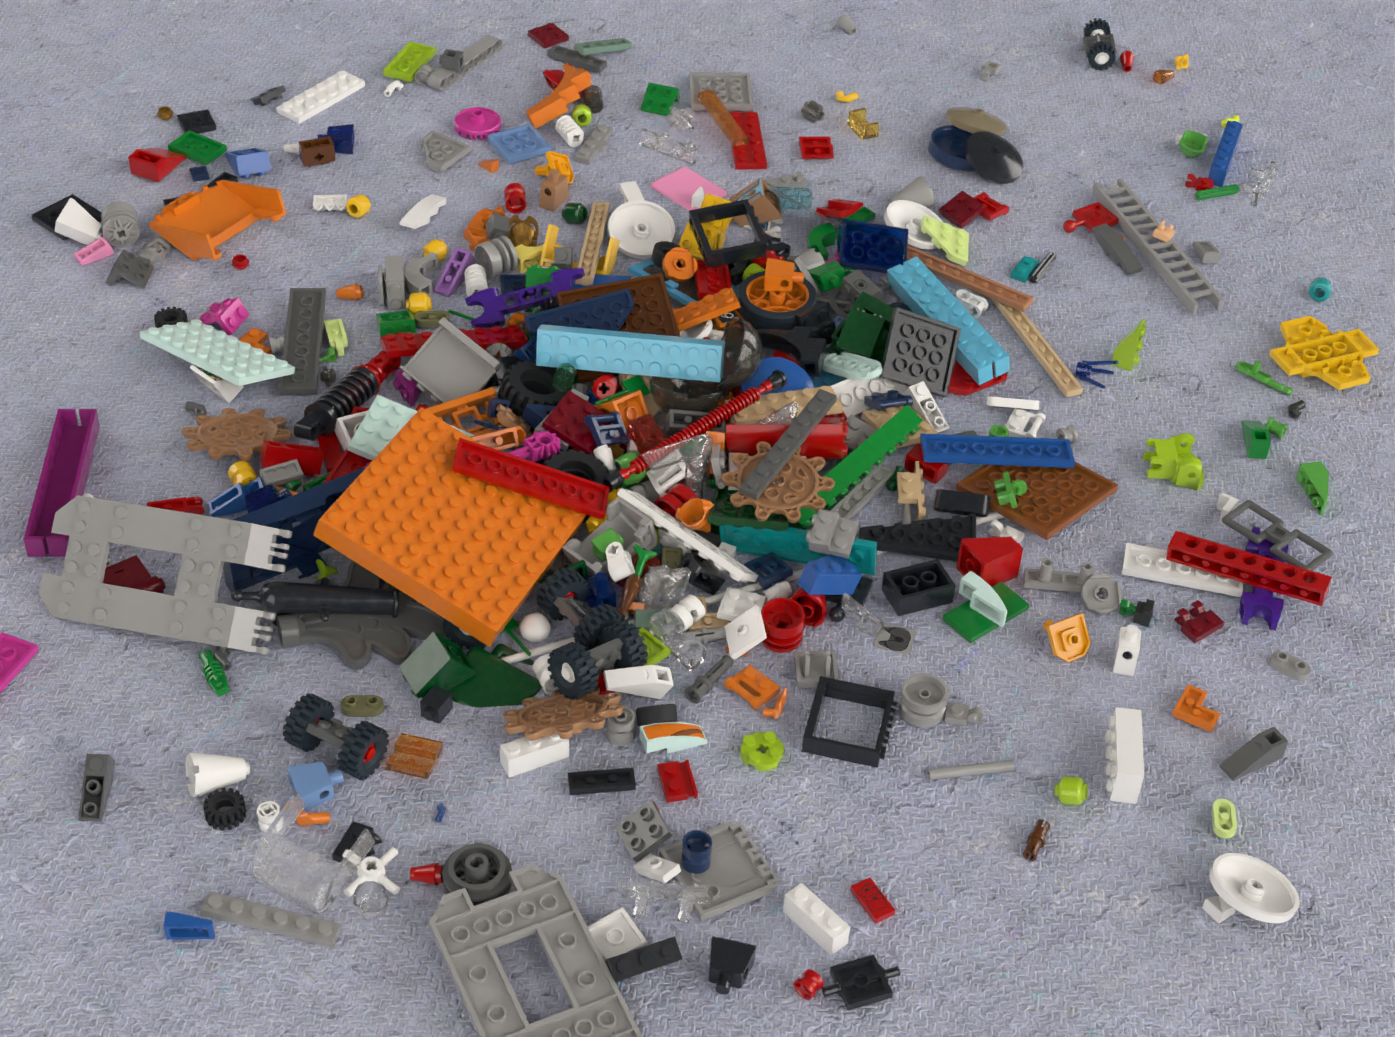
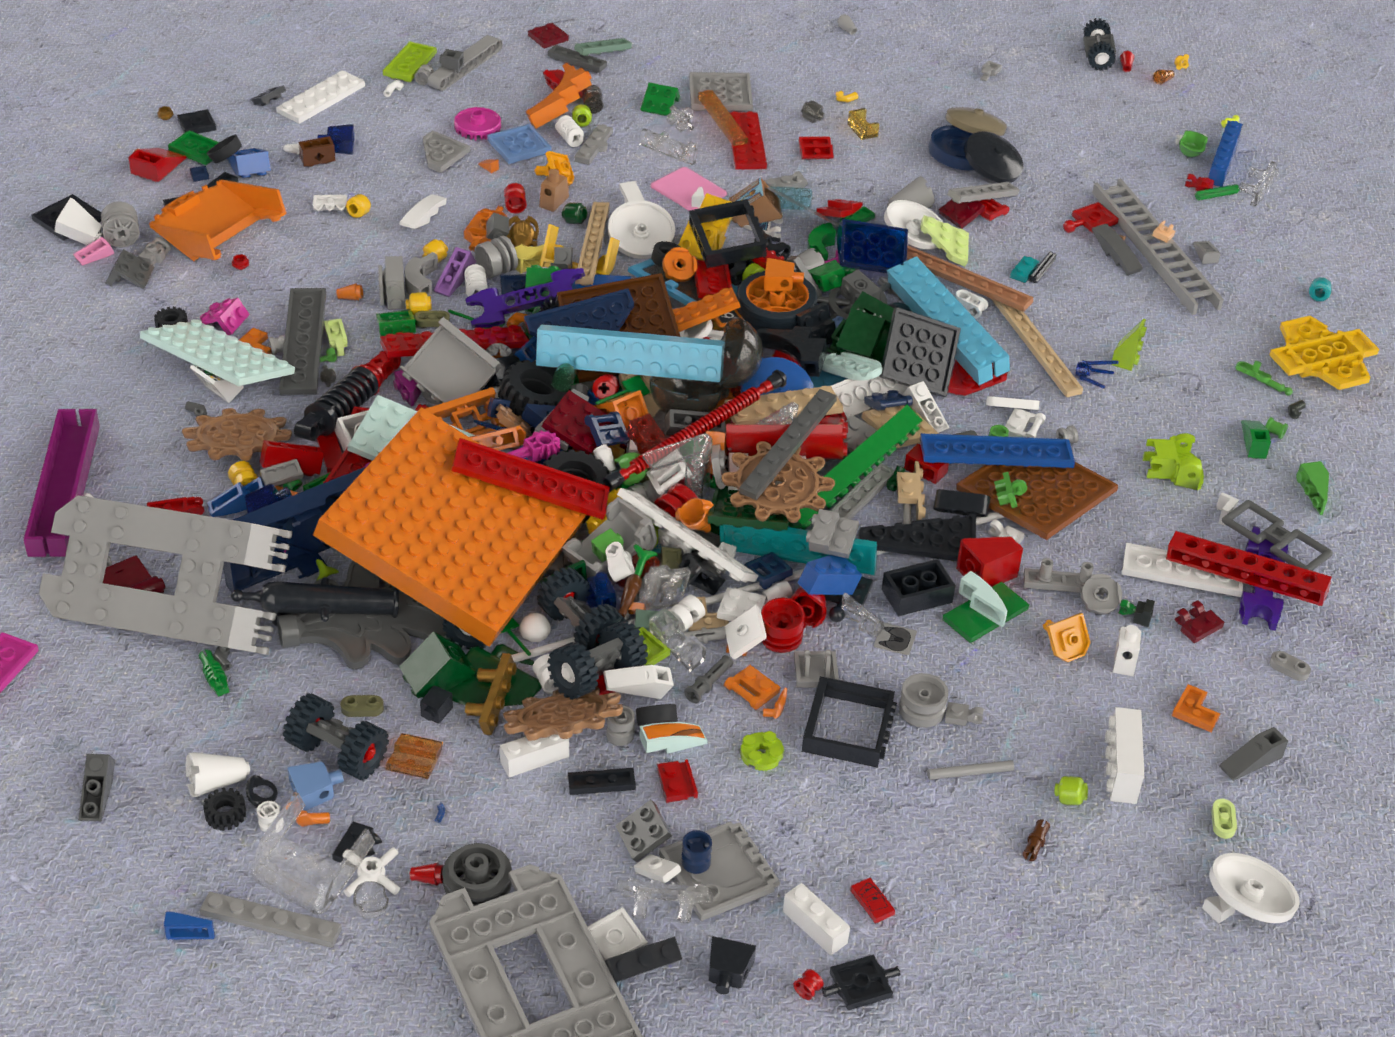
(224, 149): none -> black tyre
(255, 781): none -> black piece
(495, 700): none -> pearl gold plate
(982, 192): none -> light grey plate

